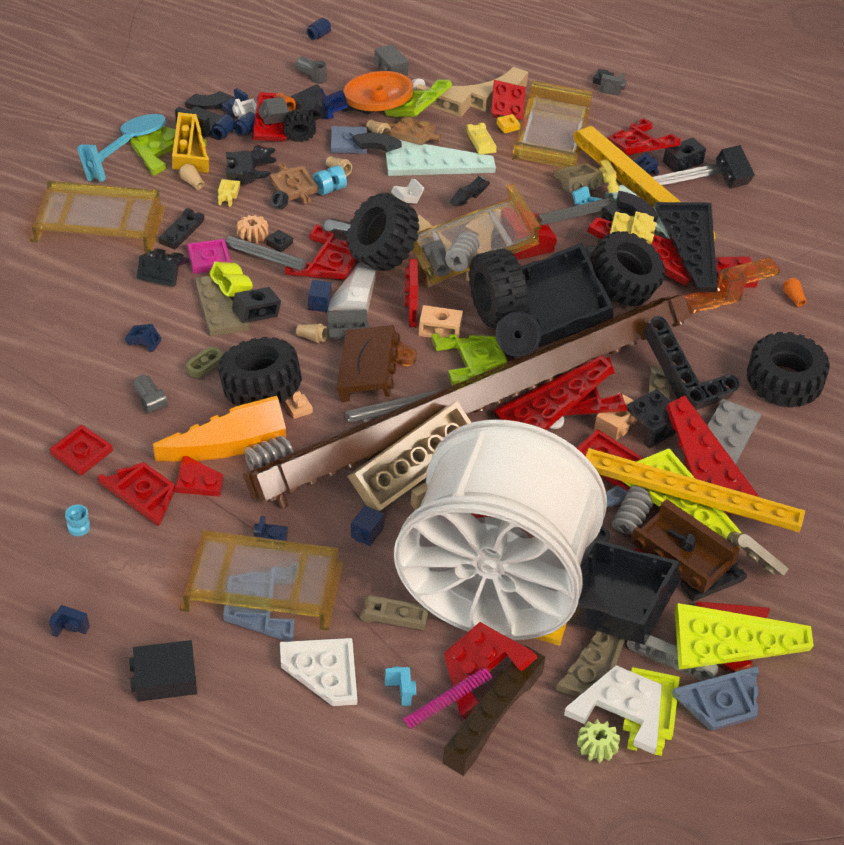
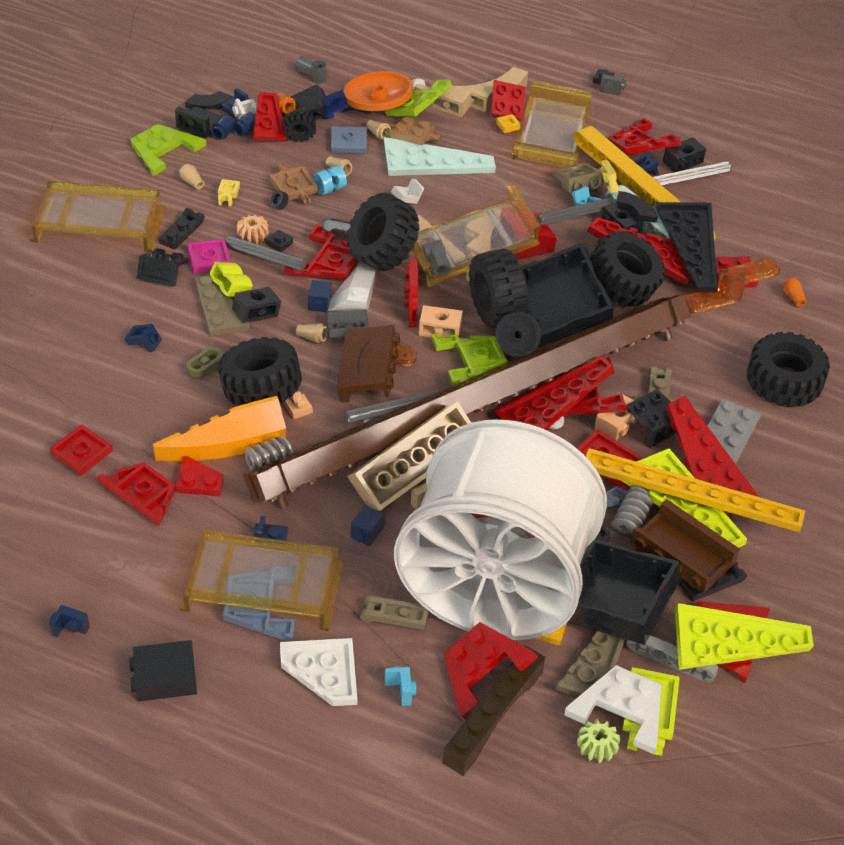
(77, 520): medium azure wheel -> none
(137, 126): medium azure piece -> none
(151, 397): dark grey piece -> none
(189, 144): yellow wedge -> none
(243, 164): black animal -> none
(273, 110): dark grey brick -> none
(318, 29): dark blue brick -> none
(377, 140): black tile -> none
(390, 59): dark grey brick -> none
(446, 695): dark pink piece -> none
(462, 251): light grey piece -> none
(467, 192): black tile -> none
(481, 138): light yellow plate -> none
(640, 224): light yellow plate -> none
(683, 370): black beam -> none
(687, 541): black hand -> none
(722, 699): sand blue wing -> none
(735, 166): black brick -> none
(757, 553): plate -> none

